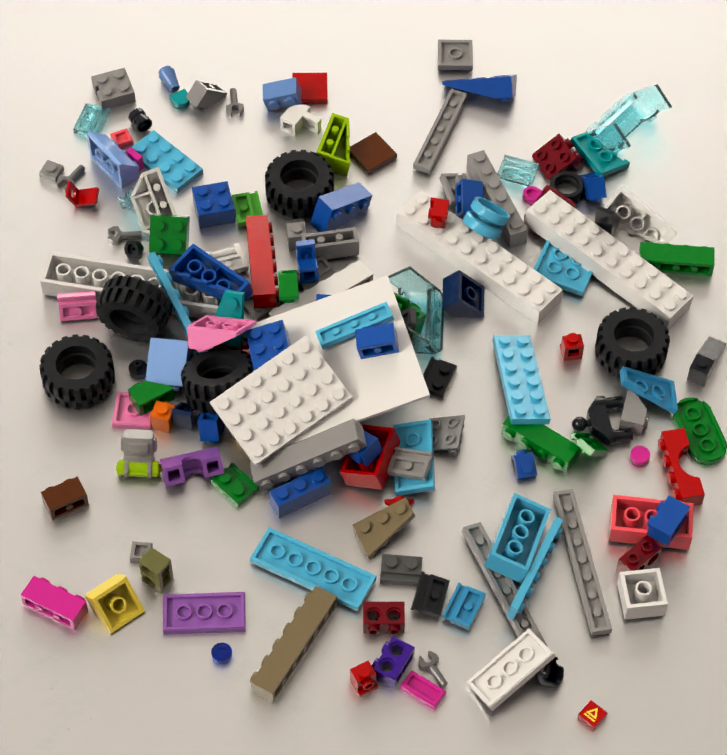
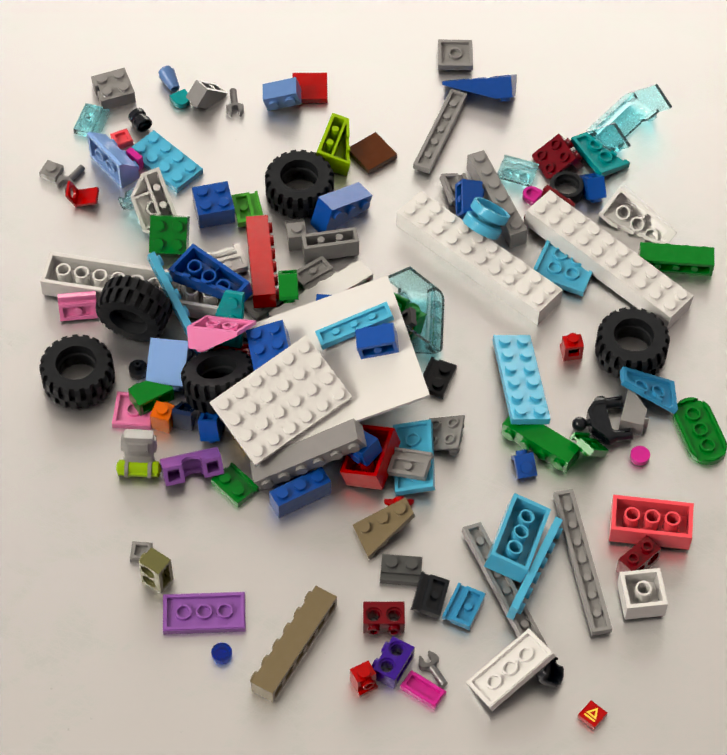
(54, 602): dark pink brick -> none
(64, 498): reddish brown brick -> none
(114, 602): light yellow slope -> none
(115, 240): flat silver bar -> none
(133, 249): black tile -> none
(299, 117): white brick -> none
(306, 261): blue brick -> none
(313, 568): medium azure plate -> none
(438, 212): red brick -> none
(462, 296): dark blue slope -> none
(607, 219): black slope -> none
(668, 520): blue brick -> none
(685, 487): red arch -> none
(705, 361): black slope -> none

